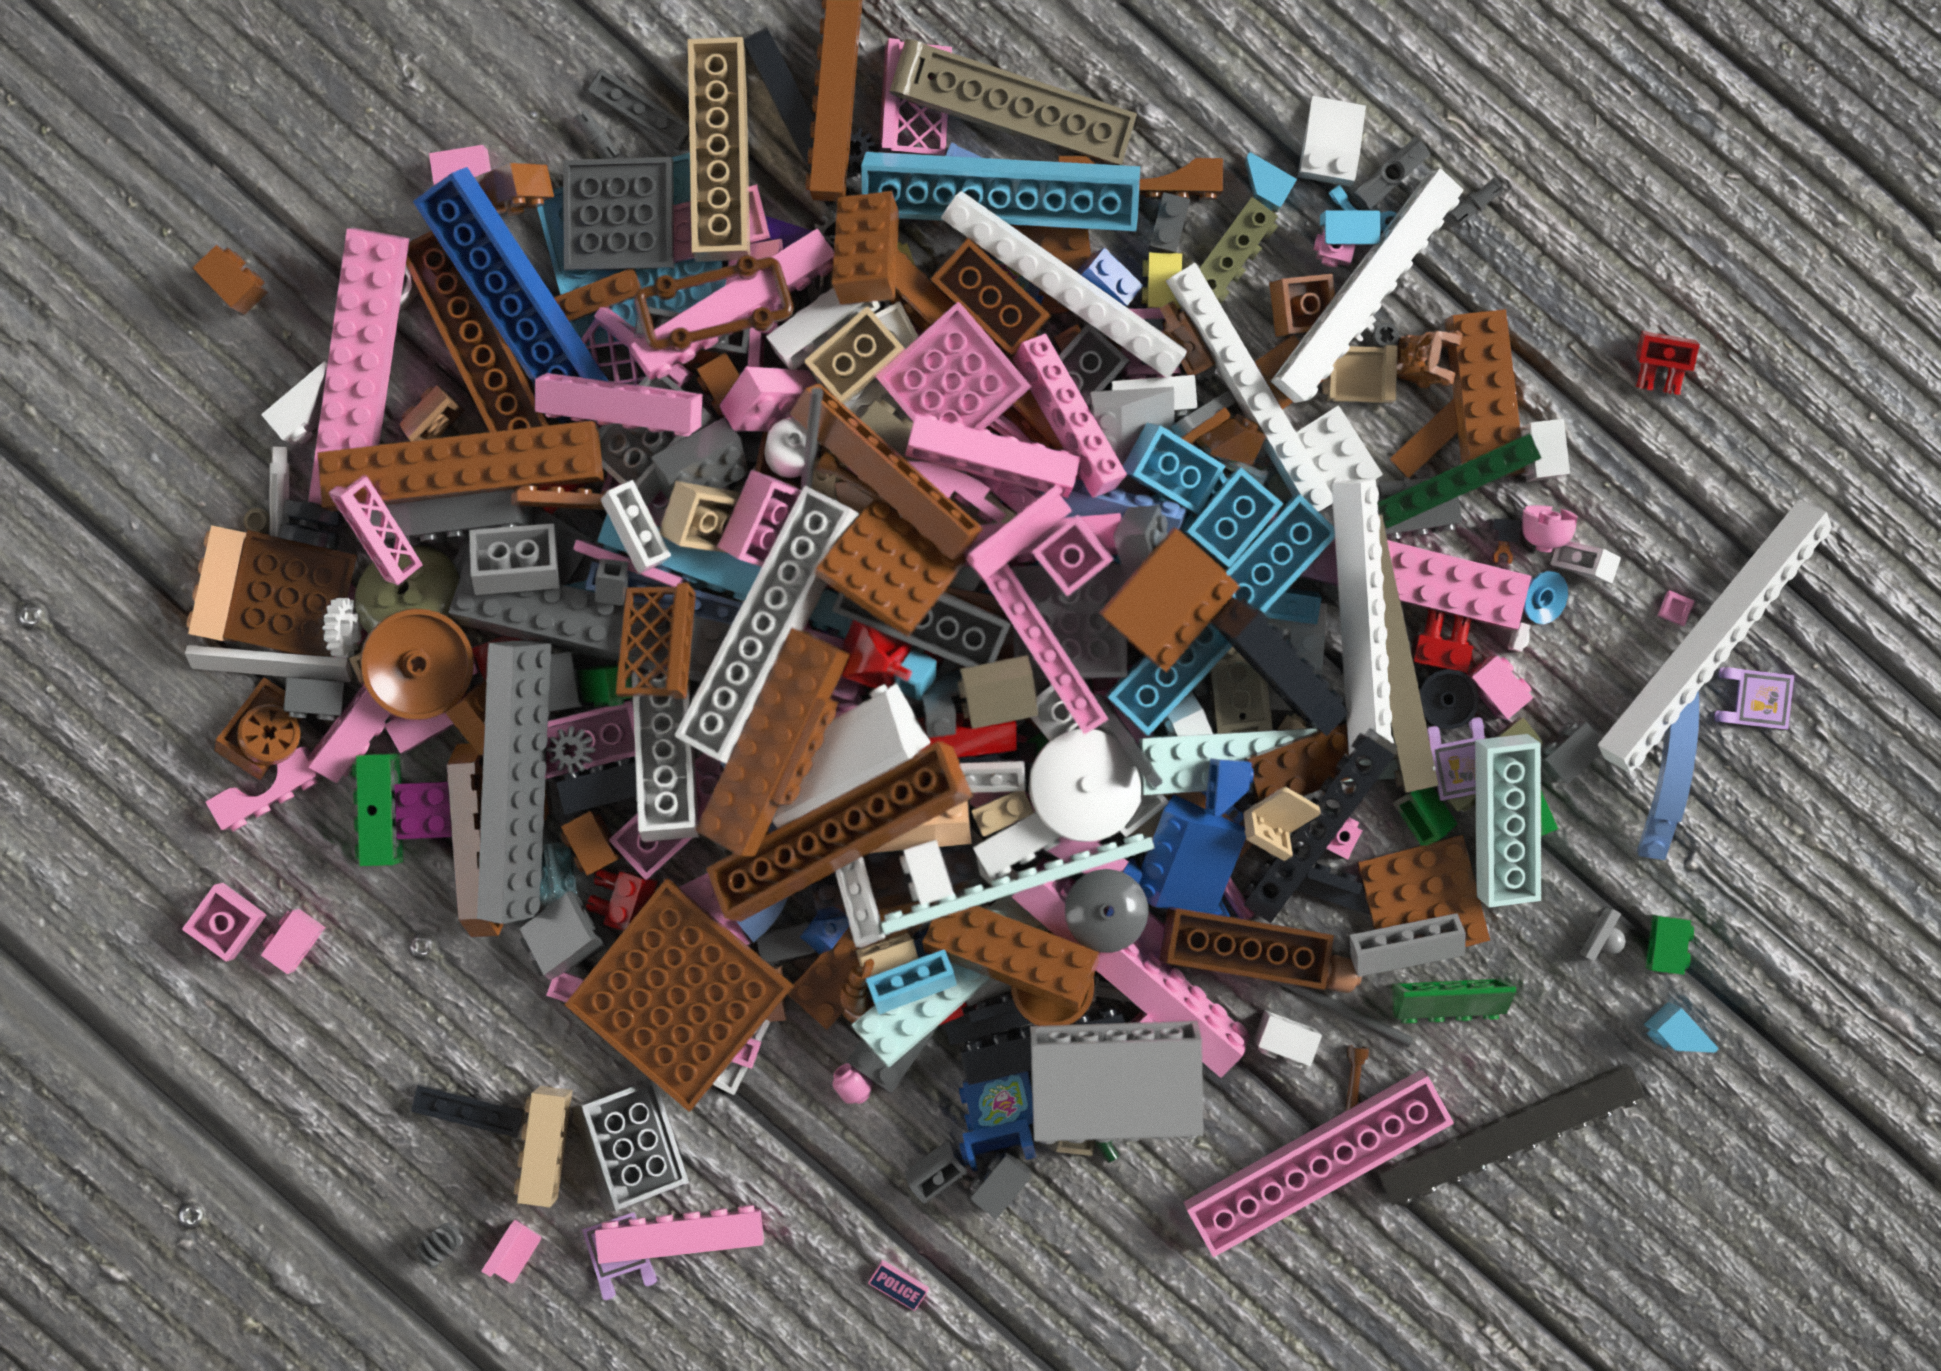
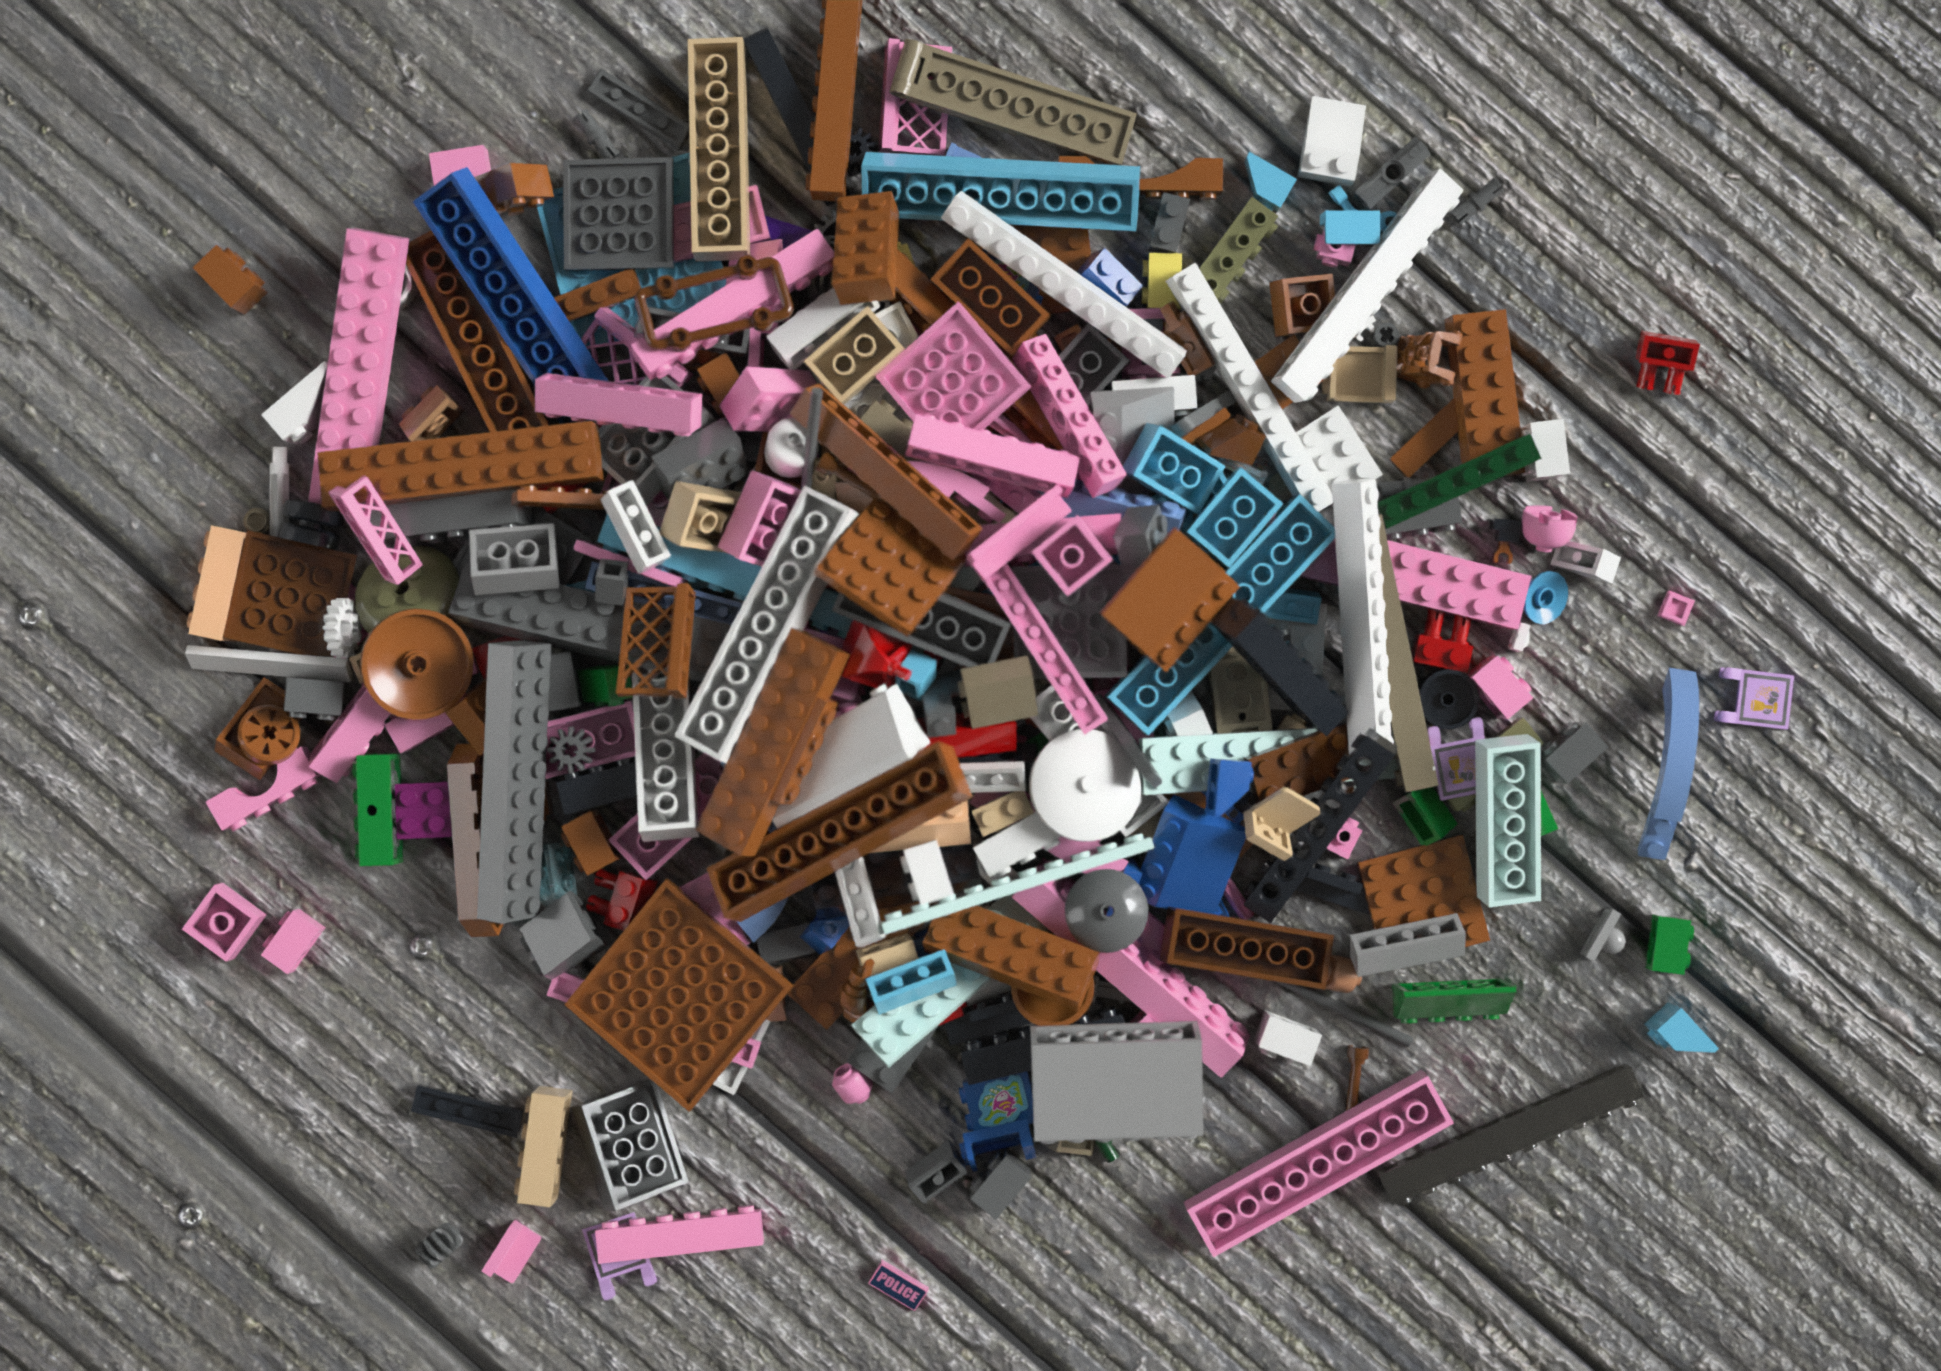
(1715, 636): white brick -> none

